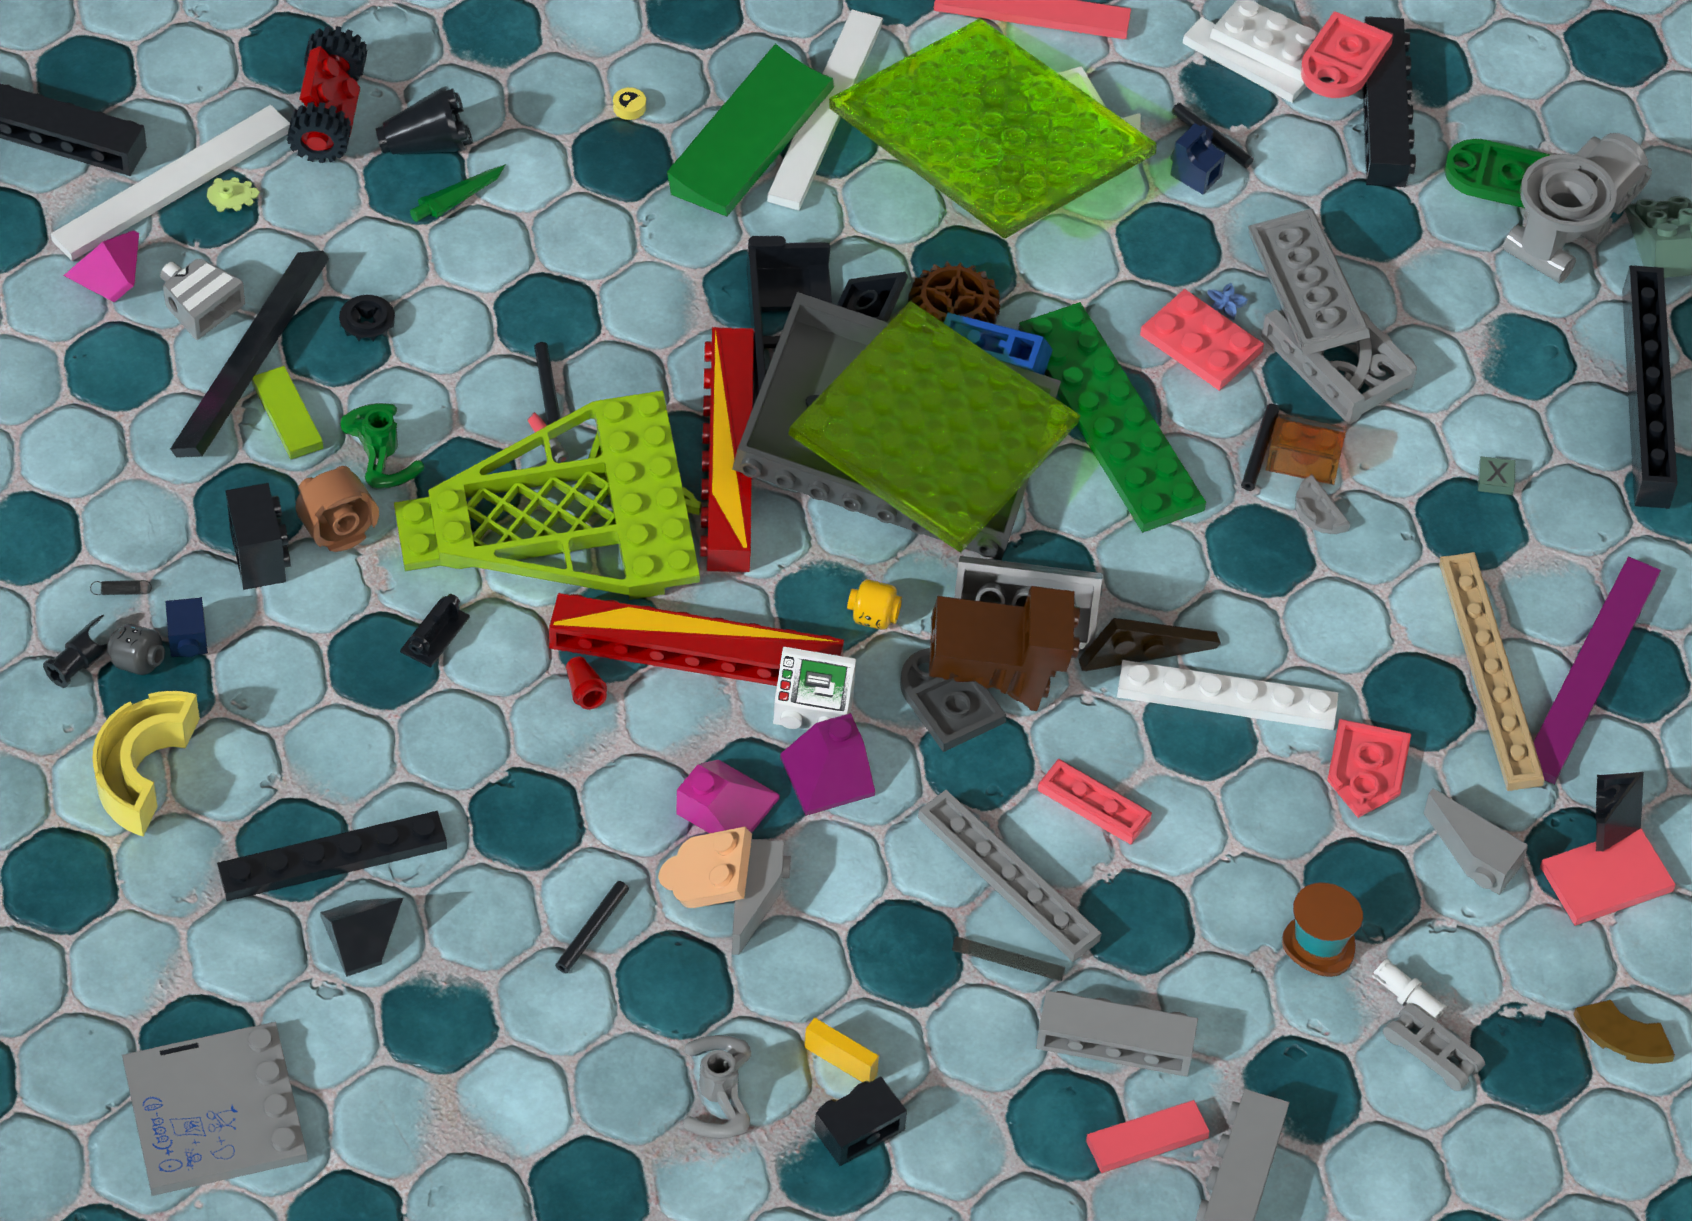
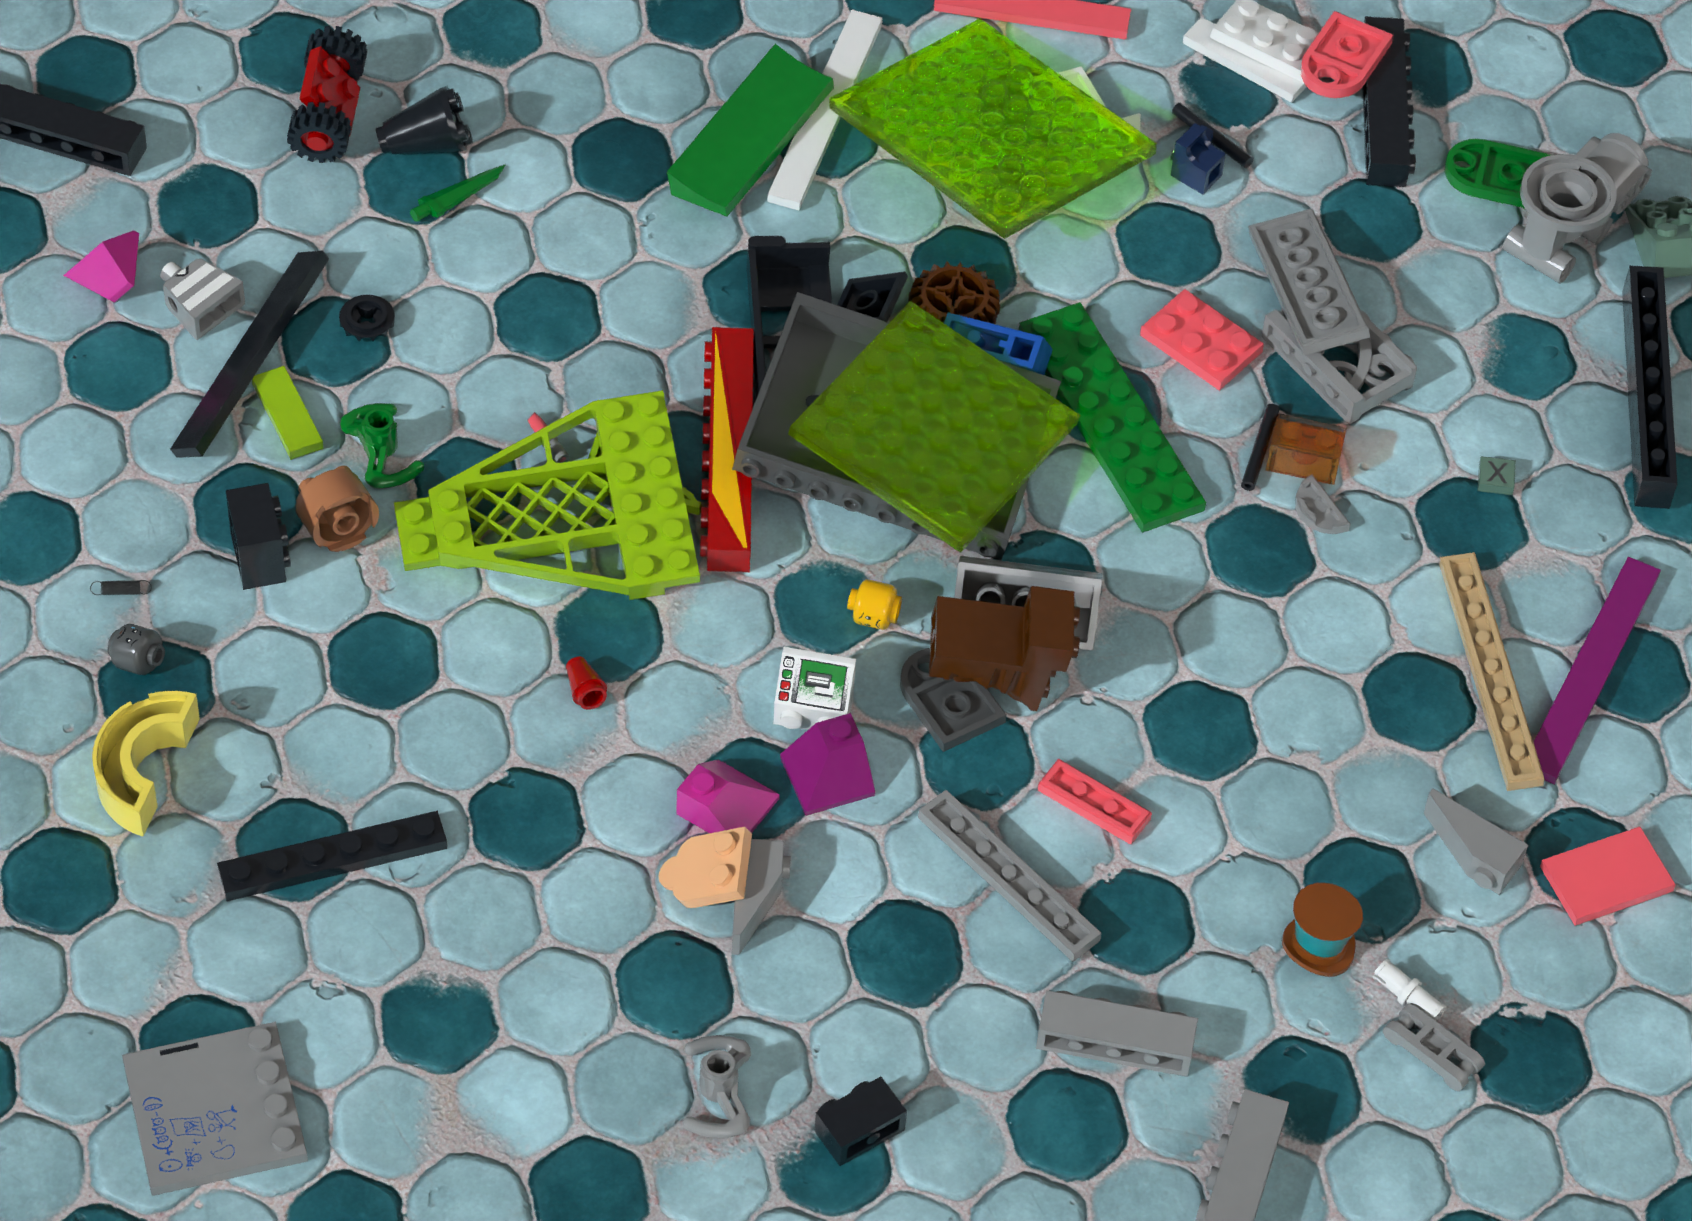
(78, 654): black piece -> none
(170, 182): white tile -> none
(186, 627): dark blue brick -> none
(231, 194): yellowish green piece -> none
(361, 931): black slope -> none
(436, 631): black hinge -> none
(547, 382): black bar -> none
(592, 927): black piece -> none
(629, 103): light yellow tile -> none
(677, 639): red brick -> none
(841, 1051): yellow tile -> none
(1008, 958): clear smoke bar -> none
(1143, 642): dark brown wing -> none
(1147, 1136): coral tile -> none
(1227, 300): medium blue plant -> none
(1227, 695): white plate -> none
(1367, 765): coral tile -> none
(1617, 807): black slope -> none
(1623, 1035): pearl gold tile -> none

